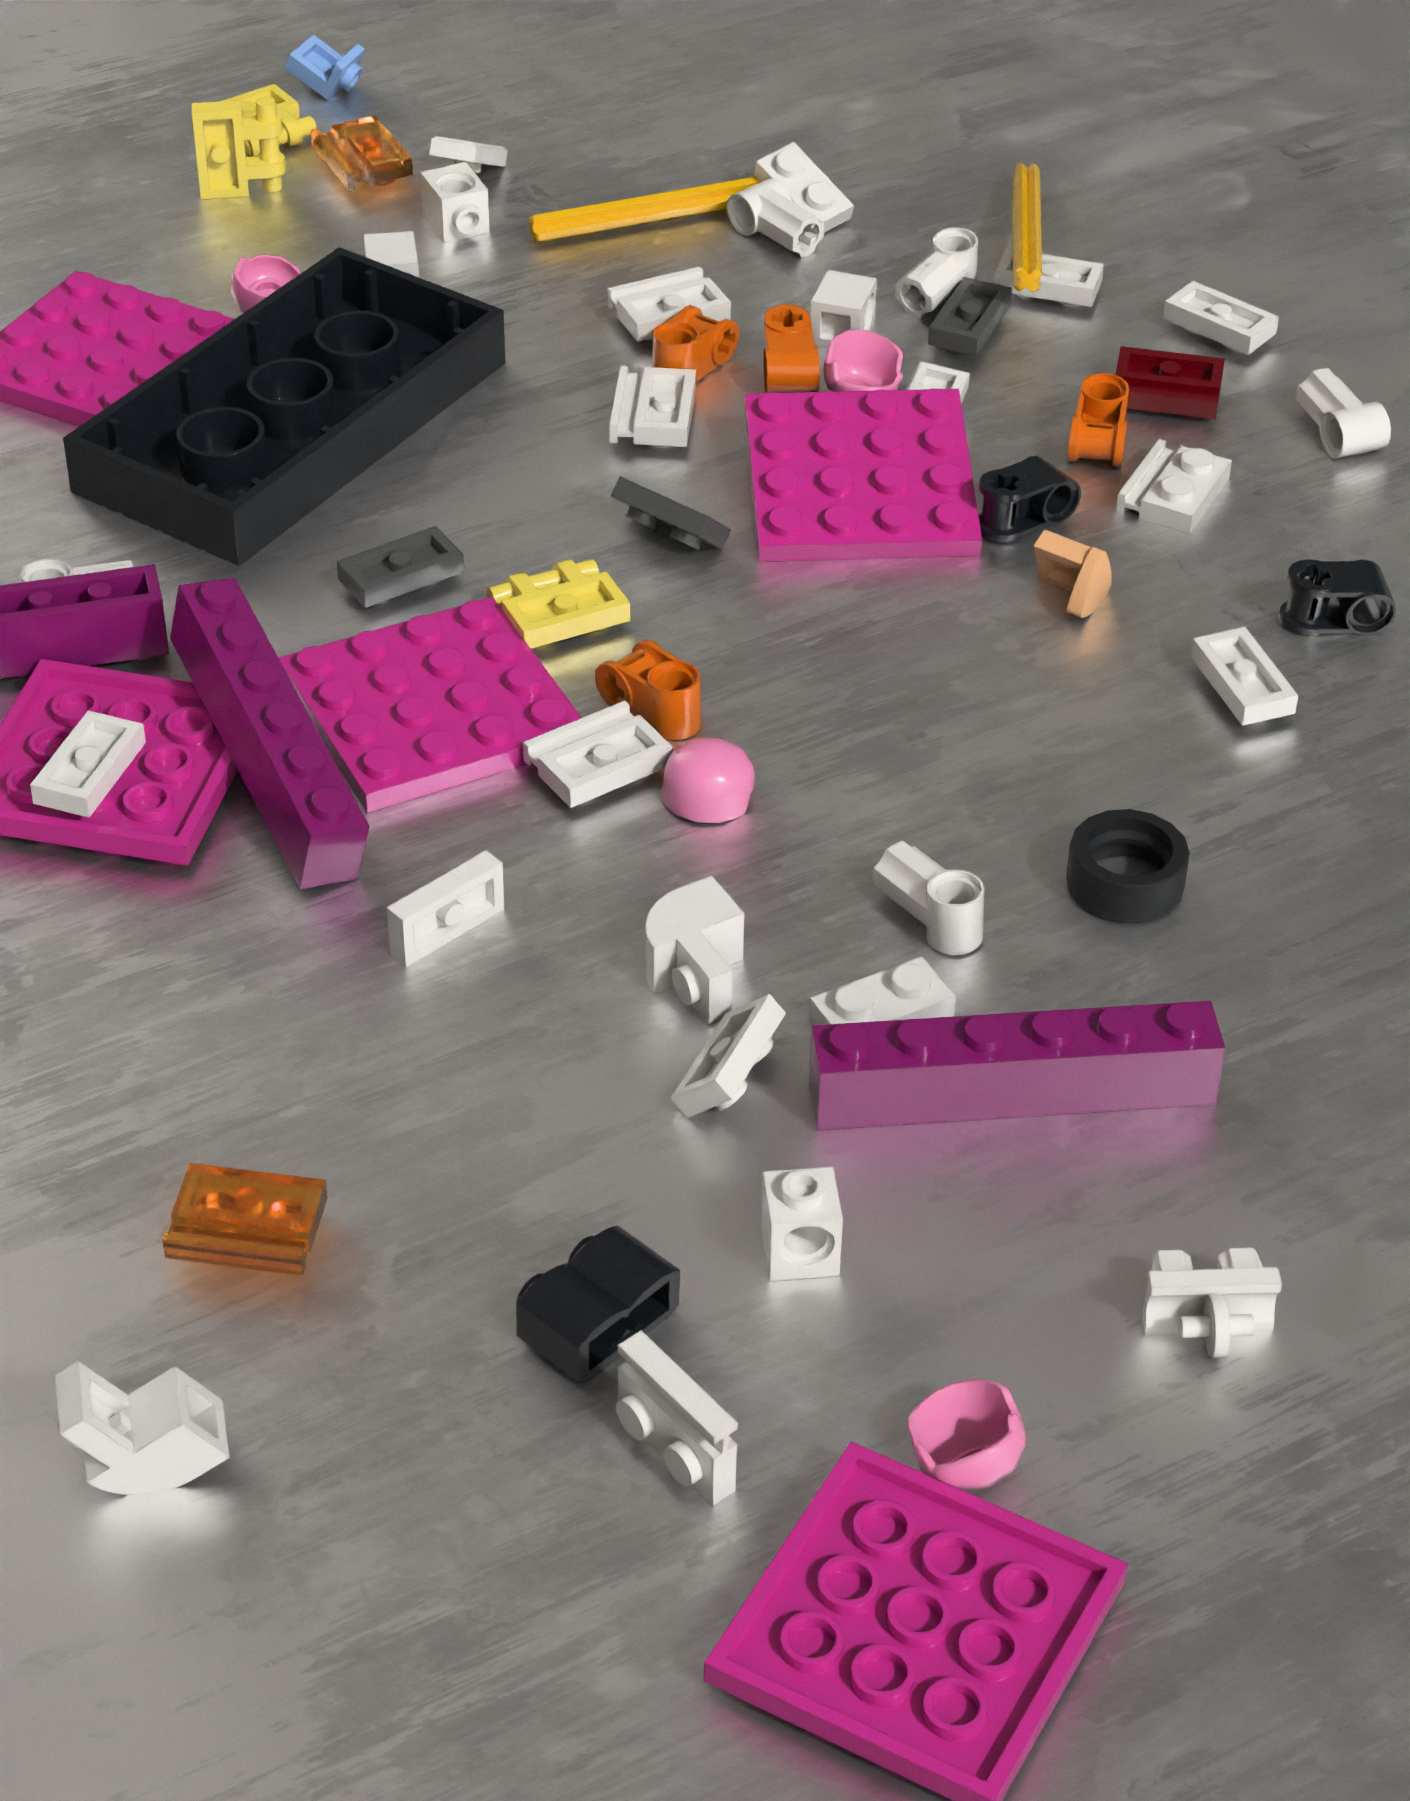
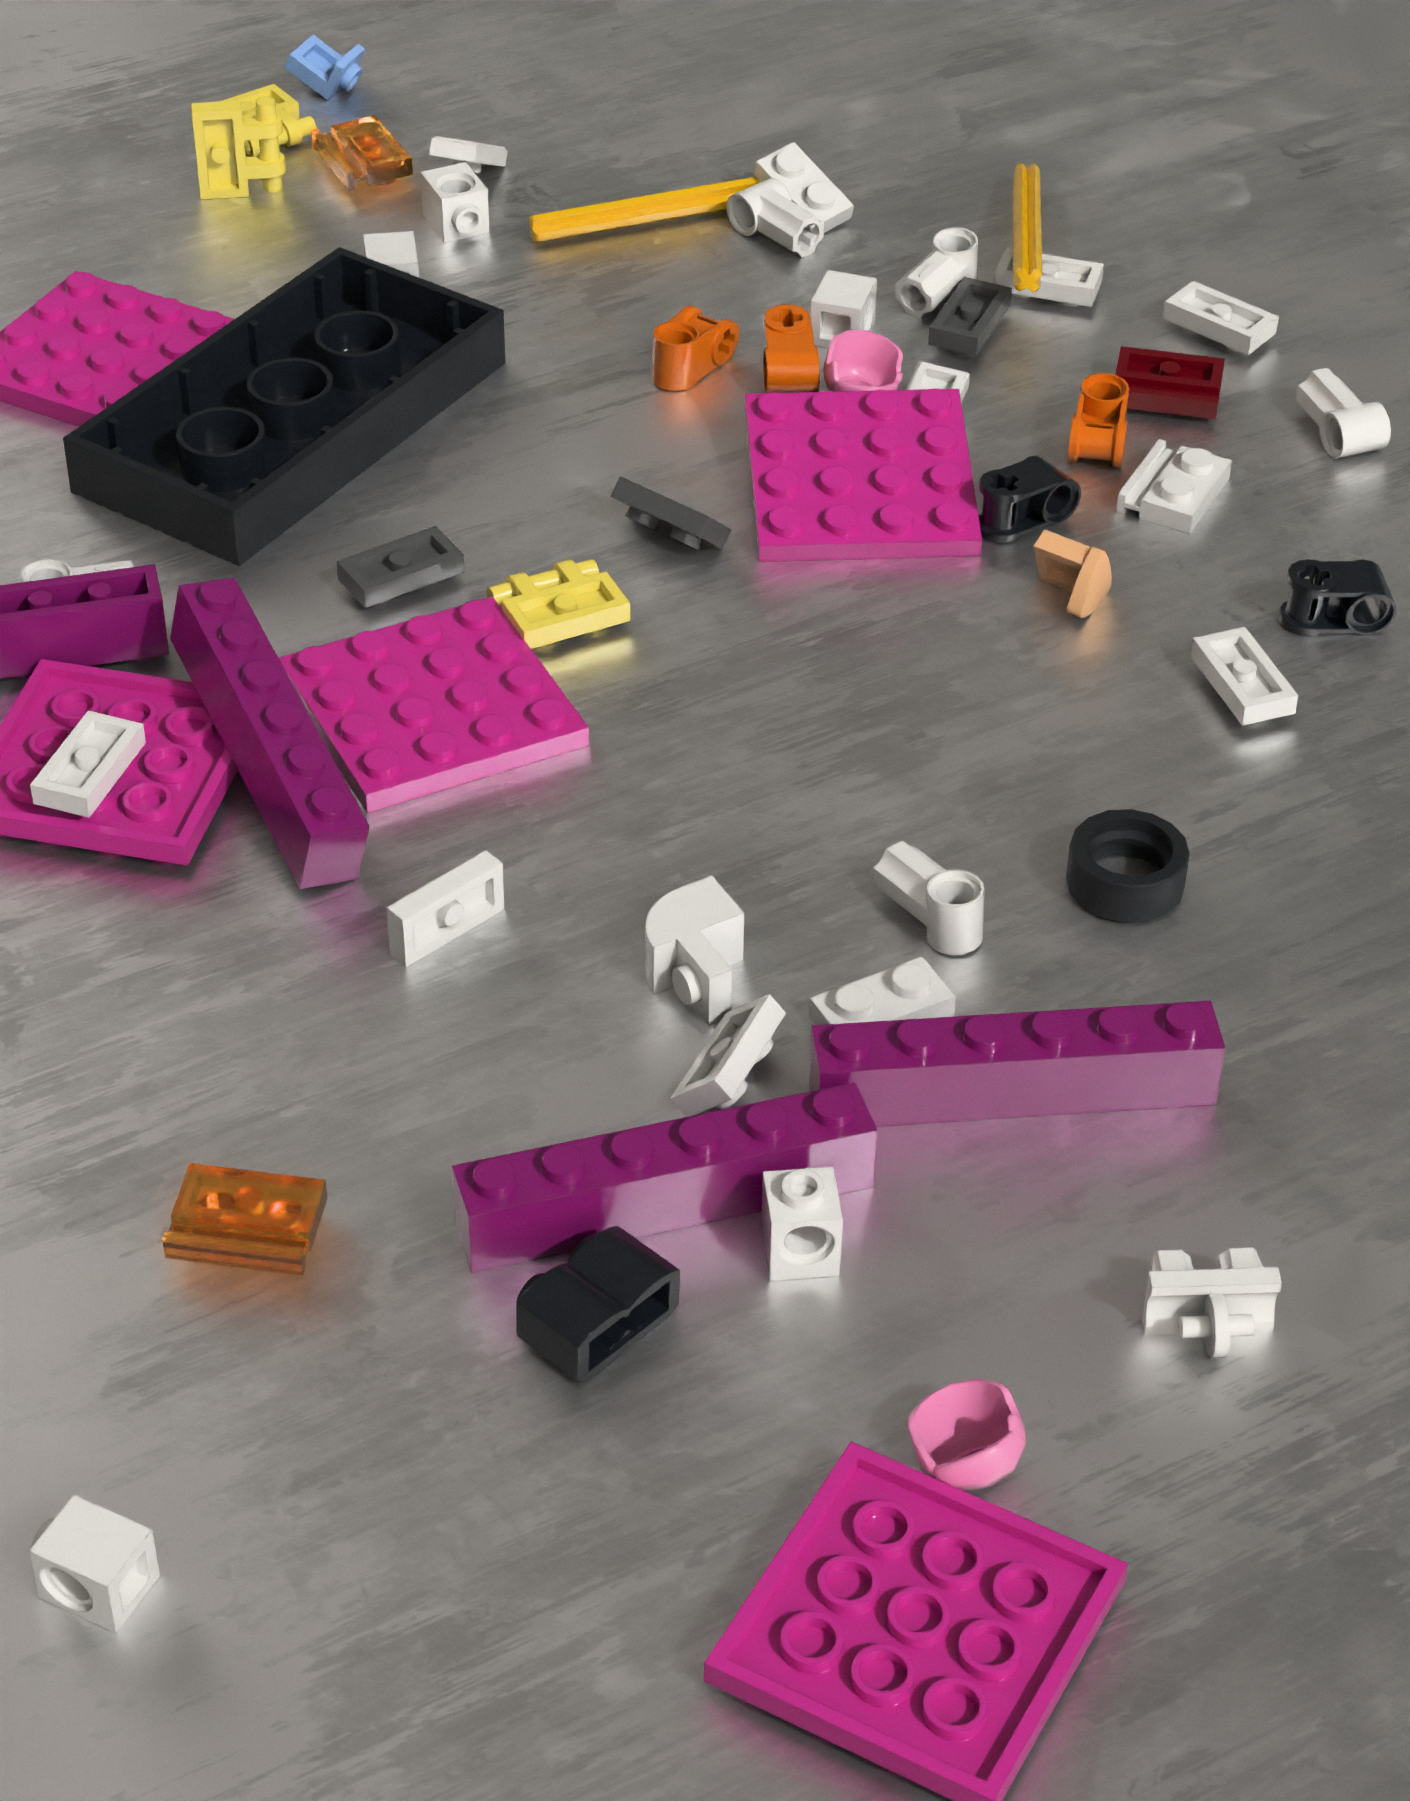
(94, 1563): none -> white brick
(141, 1439): white brick -> none
(260, 277): bright pink hair -> none
(597, 754): white plate -> none
(653, 406): white plate -> none
(656, 300): white plate -> none
(656, 688): orange piece -> none
(656, 1175): none -> magenta brick
(676, 1419): white plate -> none
(708, 780): bright pink hair -> none

